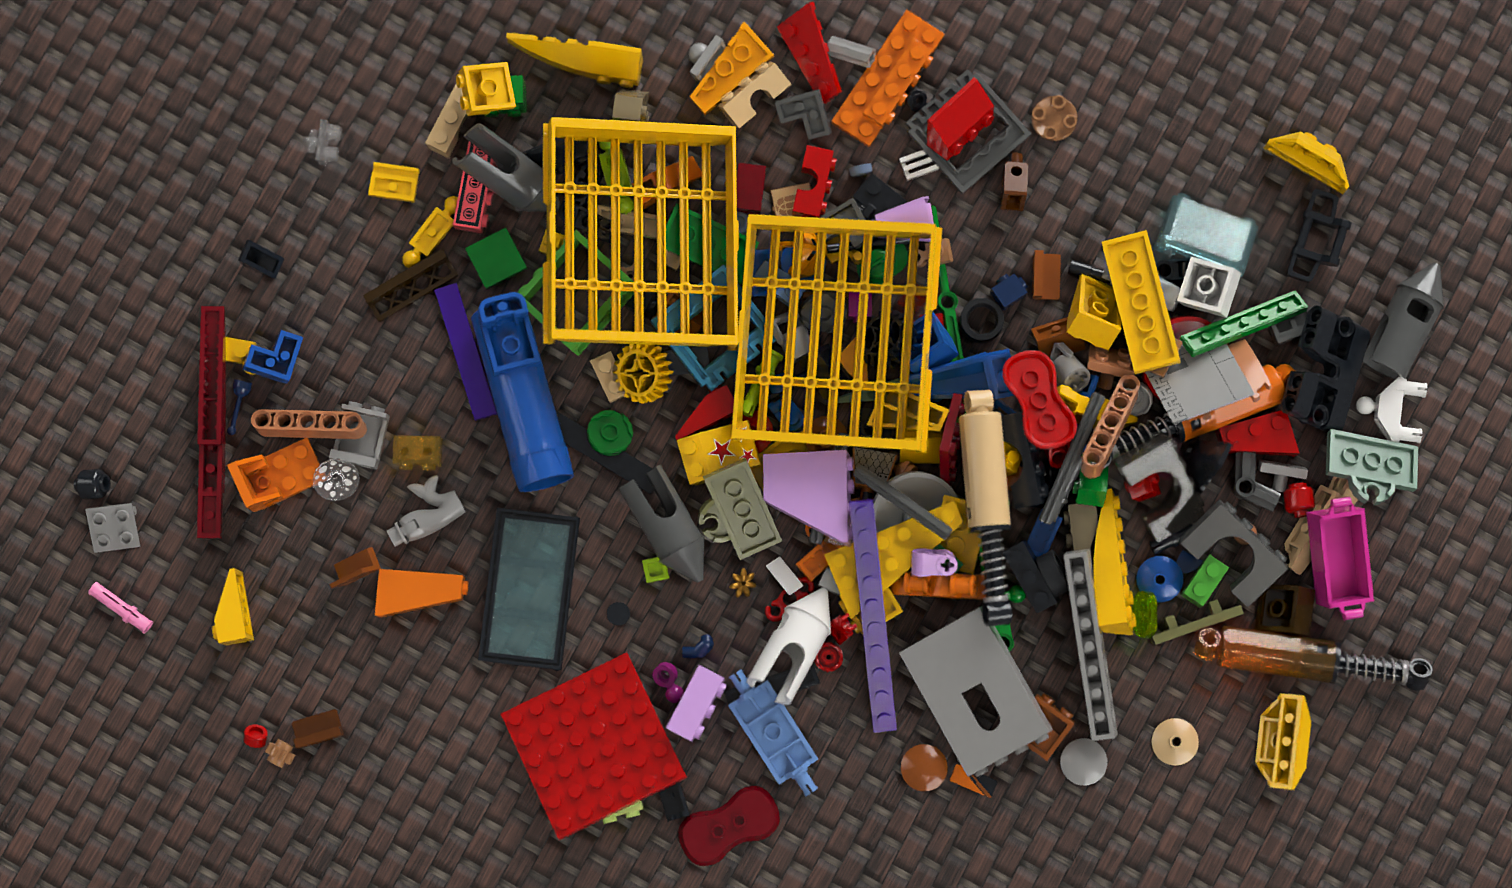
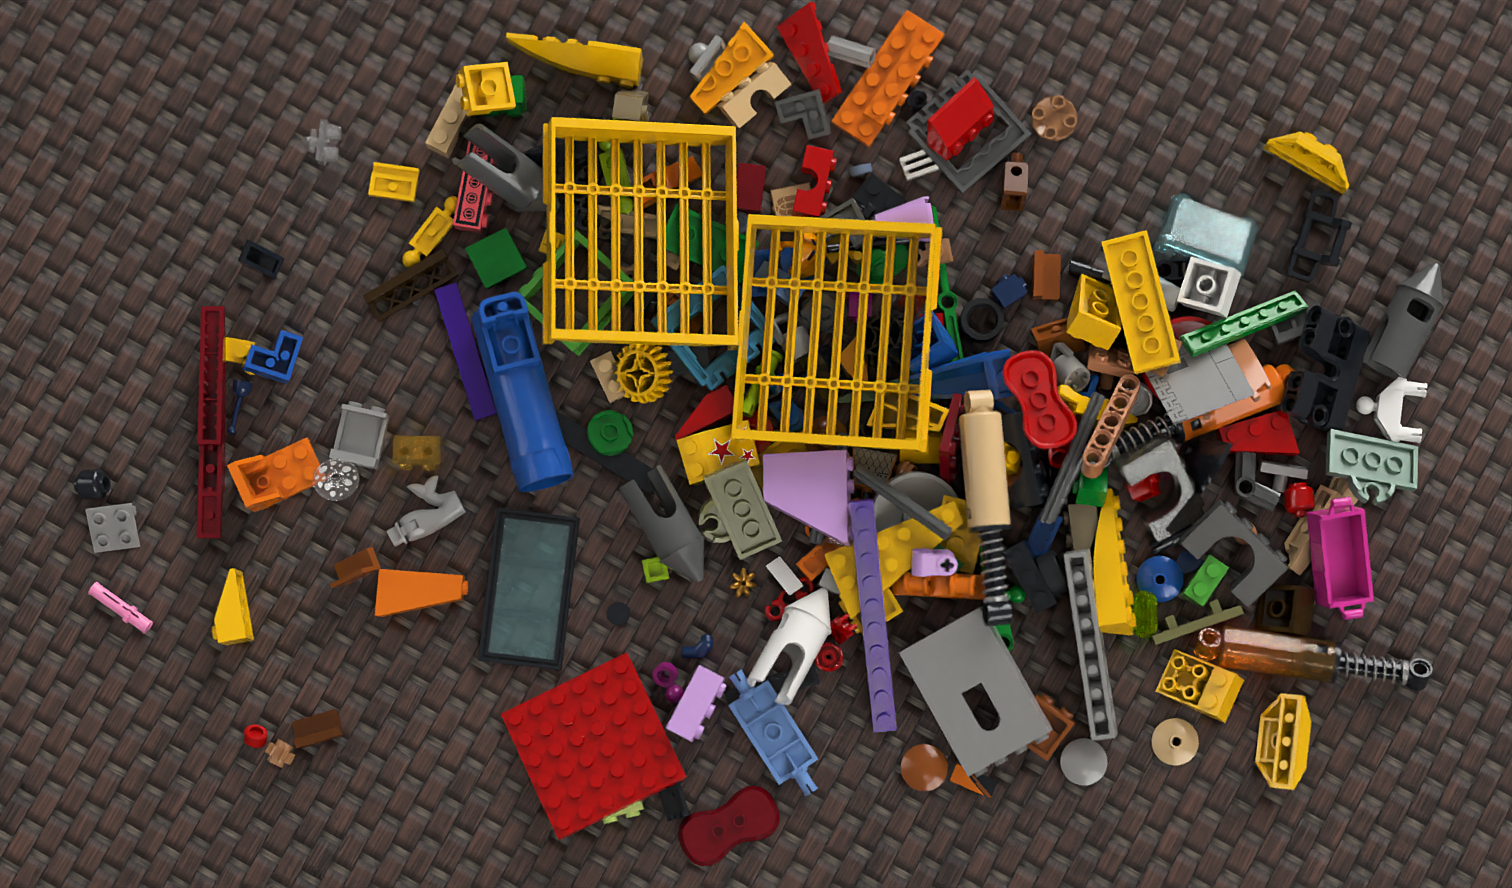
(318, 429): nougat beam -> none
(1200, 685): none -> yellow slope

